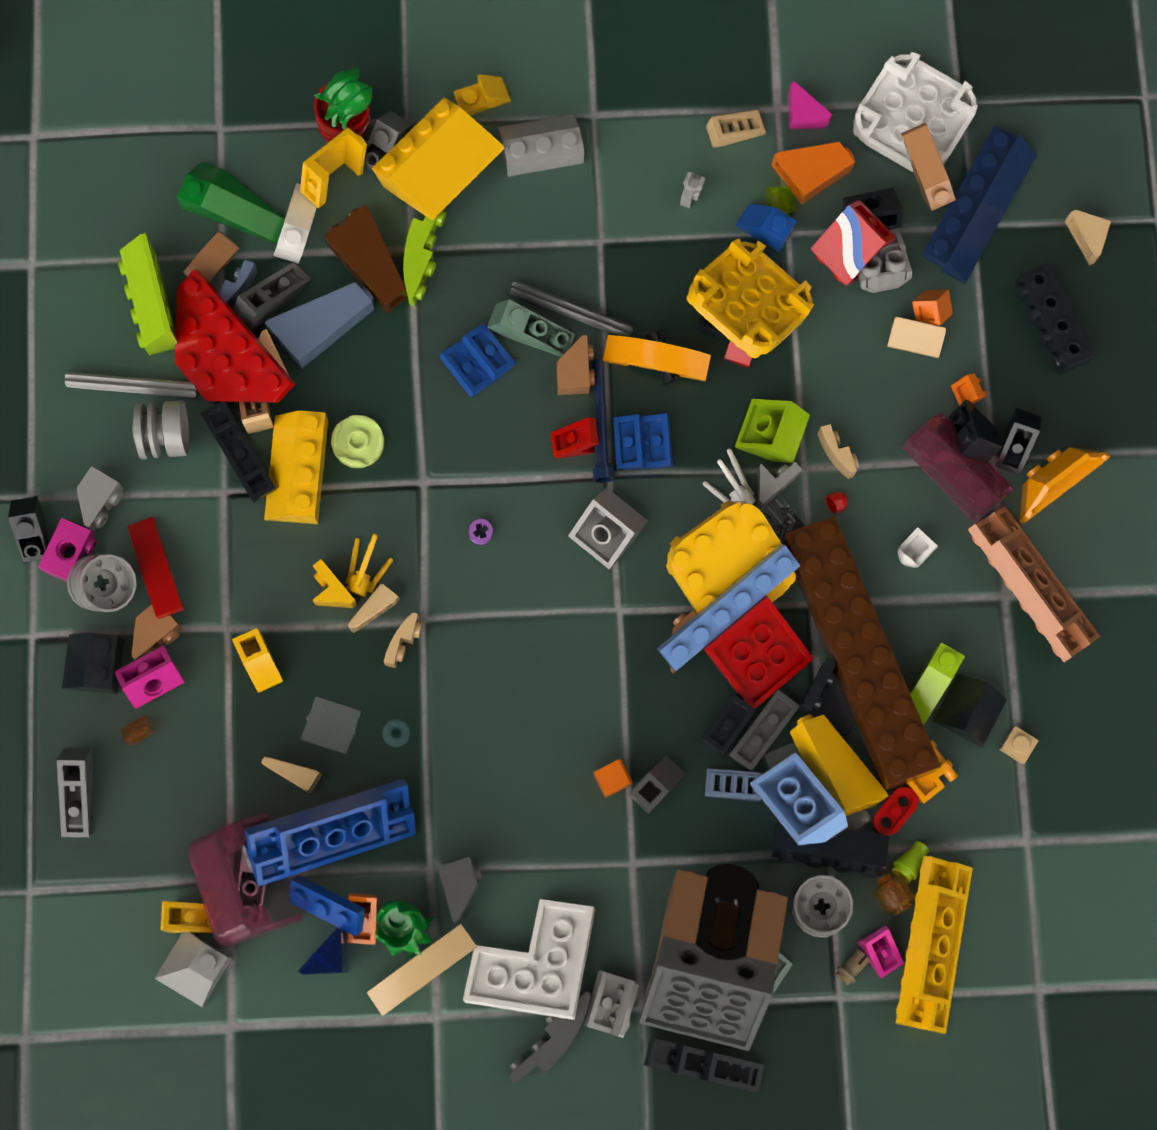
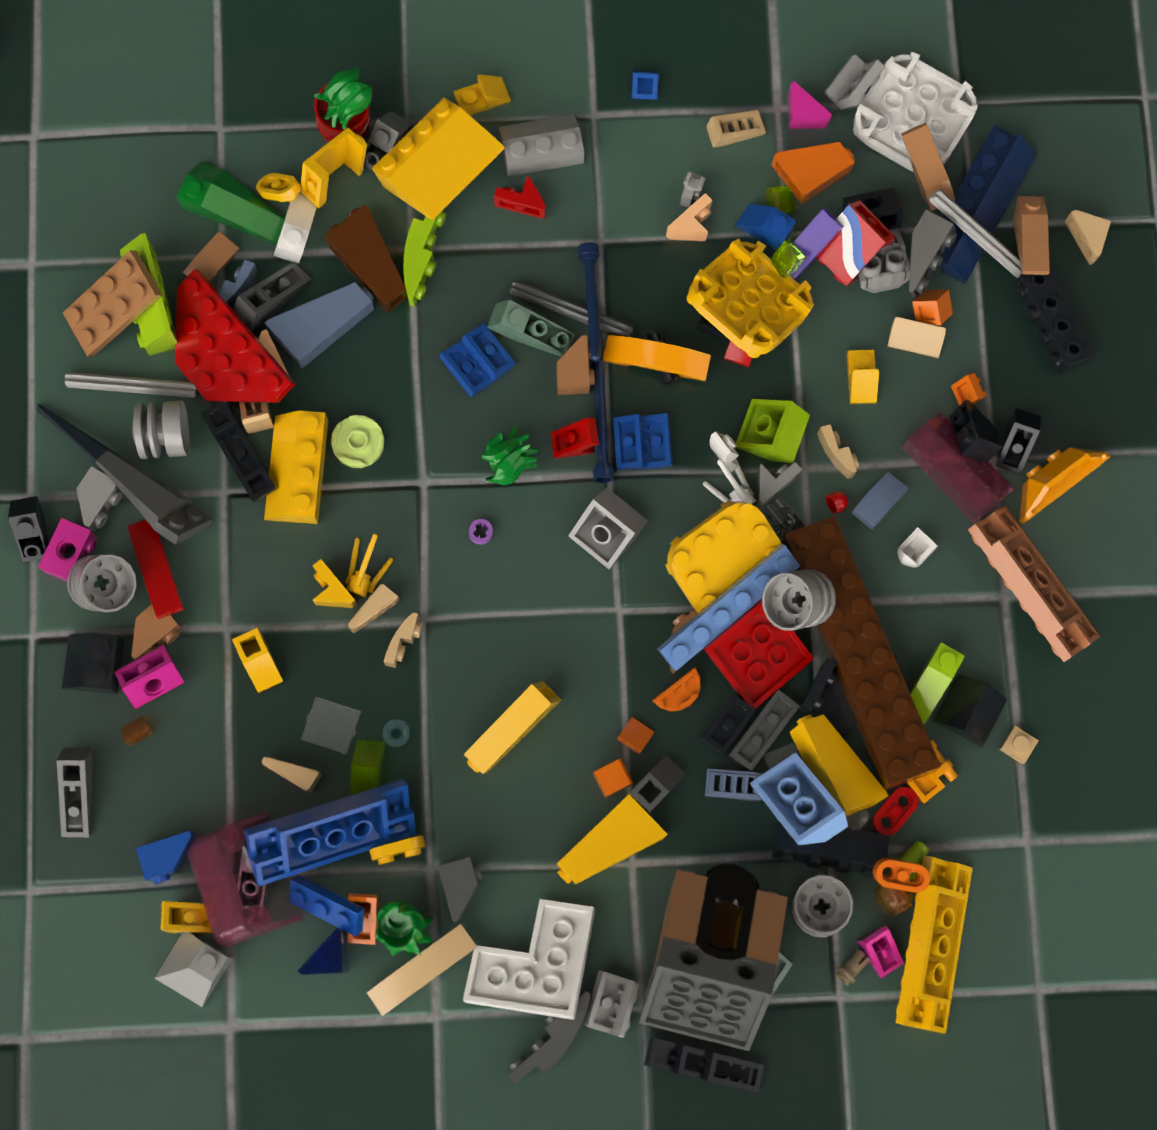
(112, 303): none -> medium nougat plate
(162, 506): none -> dark grey plate
(164, 857): none -> blue slope
(278, 187): none -> yellow plate
(366, 766): none -> clear neon green slope
(386, 853): none -> yellow plate
(508, 457): none -> green hair
(512, 727): none -> yellow slope
(527, 202): none -> red slope
(588, 254): none -> dark blue piece
(612, 840): none -> yellow slope
(635, 735): none -> orange slope
(645, 84): none -> blue slope
(681, 693): none -> orange plate
(687, 225): none -> light nougat slope
(724, 447): none -> white slope
(787, 259): none -> clear neon green slope
(798, 599): none -> light grey wheel
(815, 239): none -> tile
(853, 81): none -> light grey bracket
(862, 376): none -> yellow slope
(879, 500): none -> sand blue slope
(899, 875): none -> orange plate
(928, 243): none -> dark grey slope
(976, 232): none -> light grey axle
(1031, 234): none -> medium nougat slope

